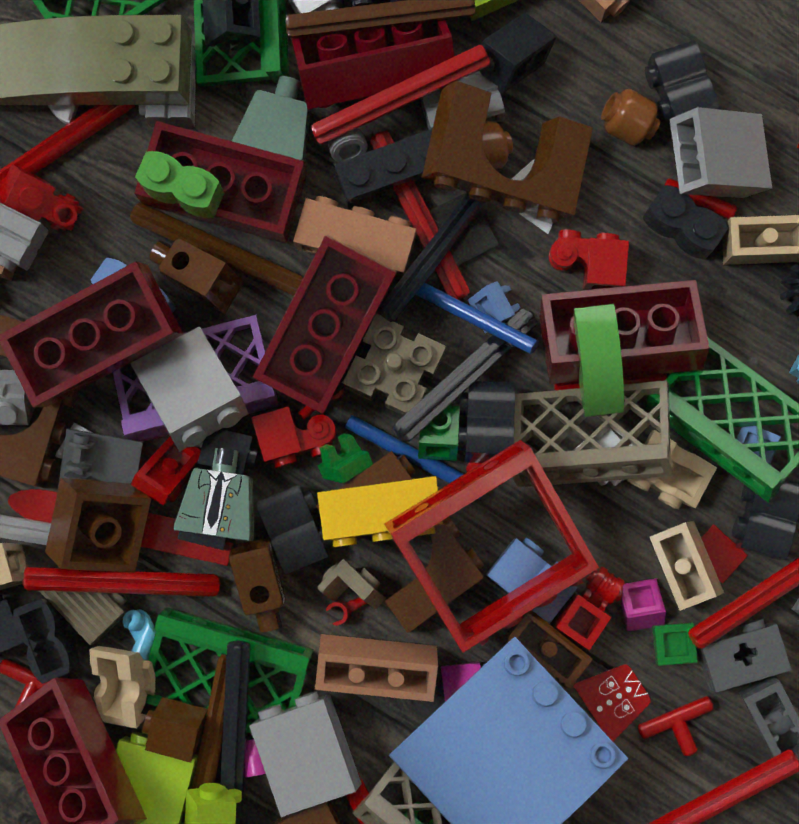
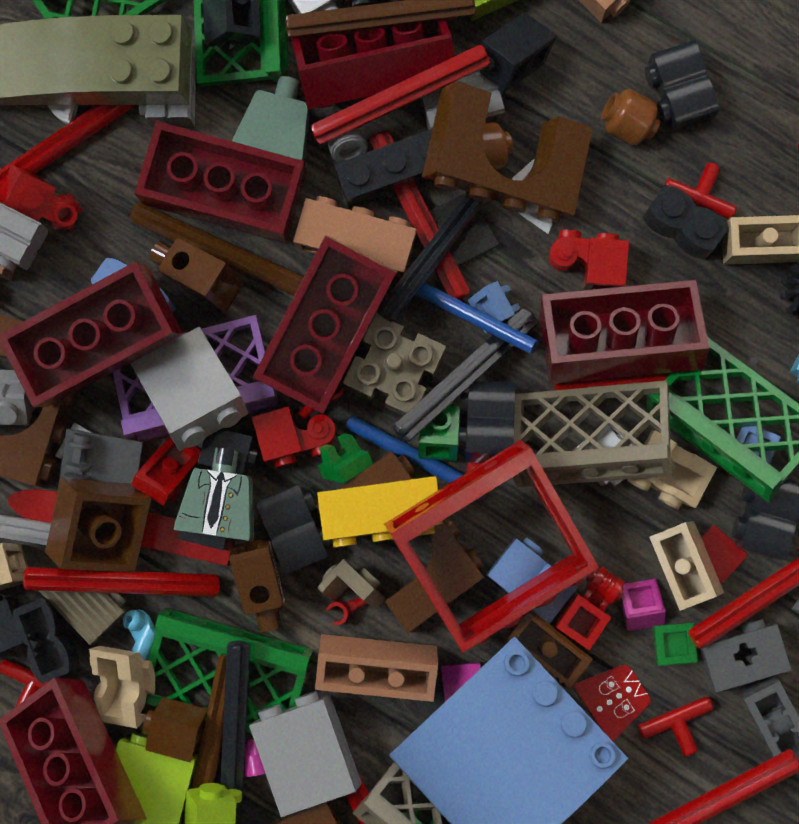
(171, 183): bright green brick -> none
(600, 360): bright green brick -> none
(720, 153): light grey brick -> none

